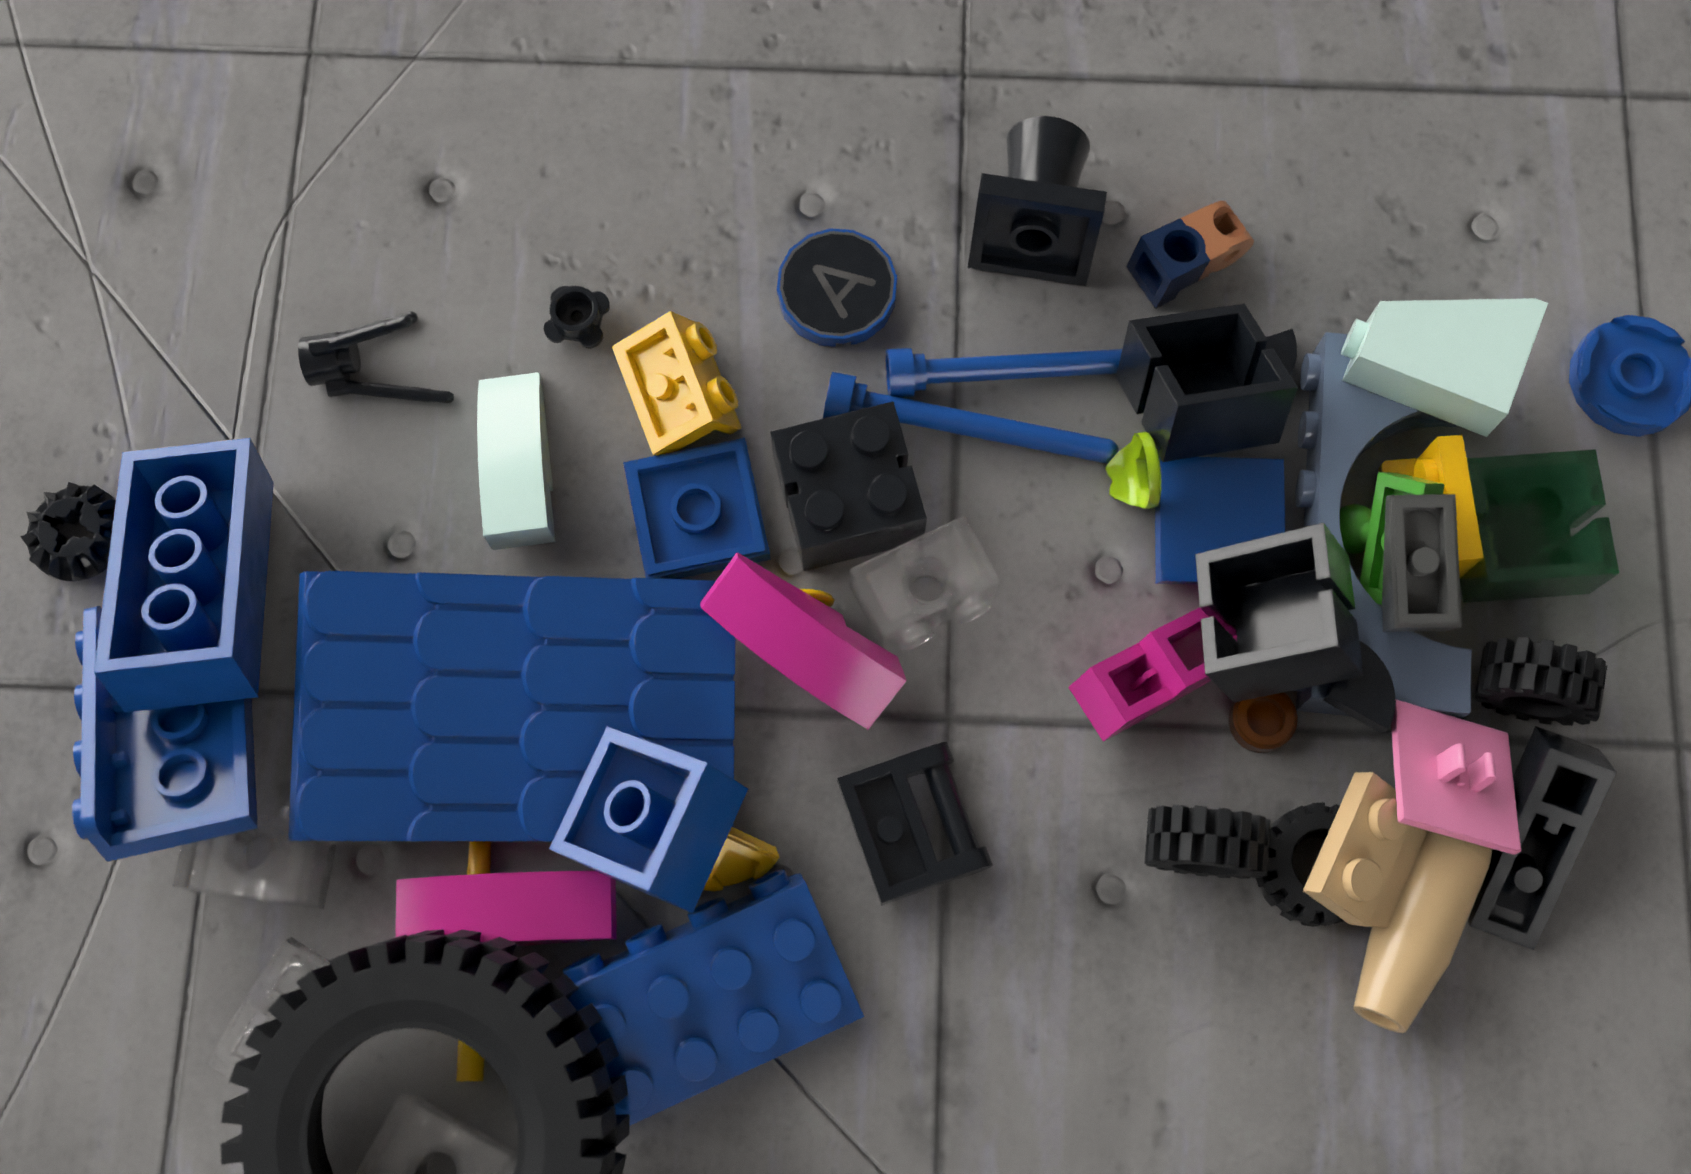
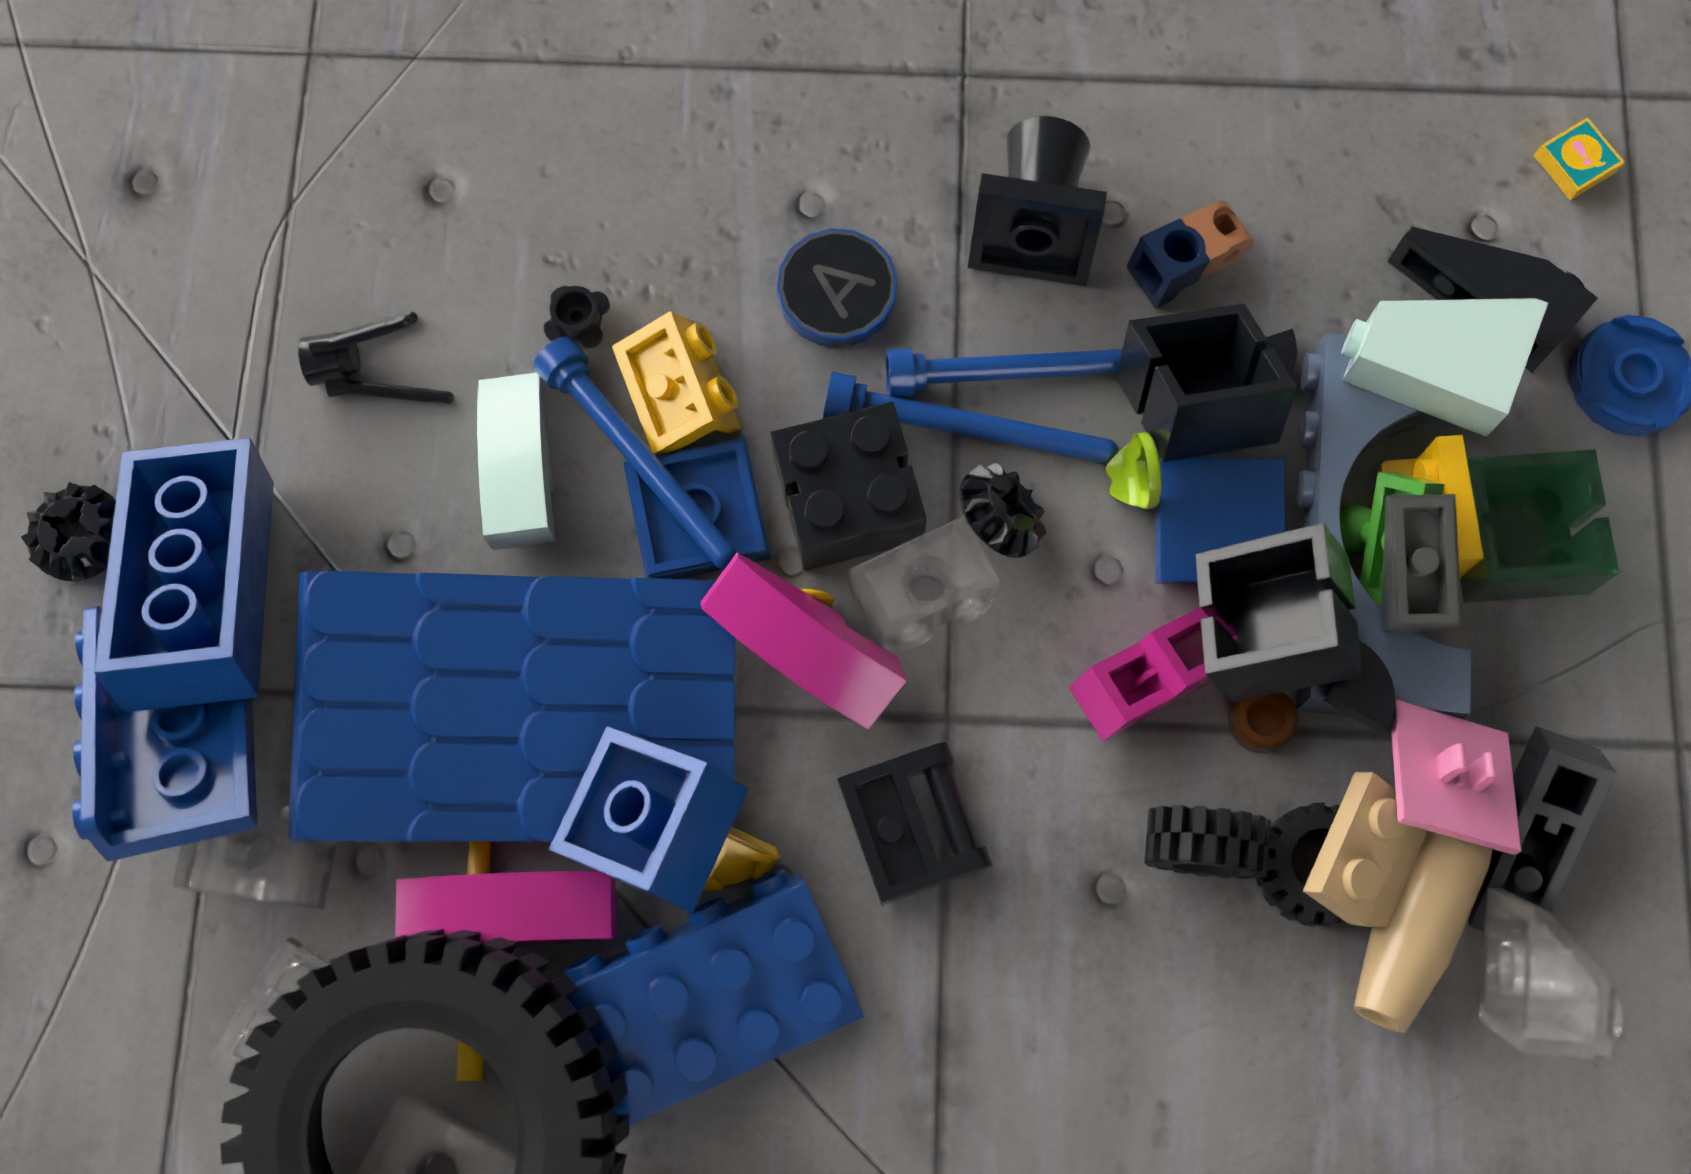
(565, 368): none -> blue piece
(988, 499): none -> black gear
(1472, 270): none -> black slope
(1541, 681): black tyre -> none
(1542, 985): none -> clear slope
(1578, 158): none -> yellow tile

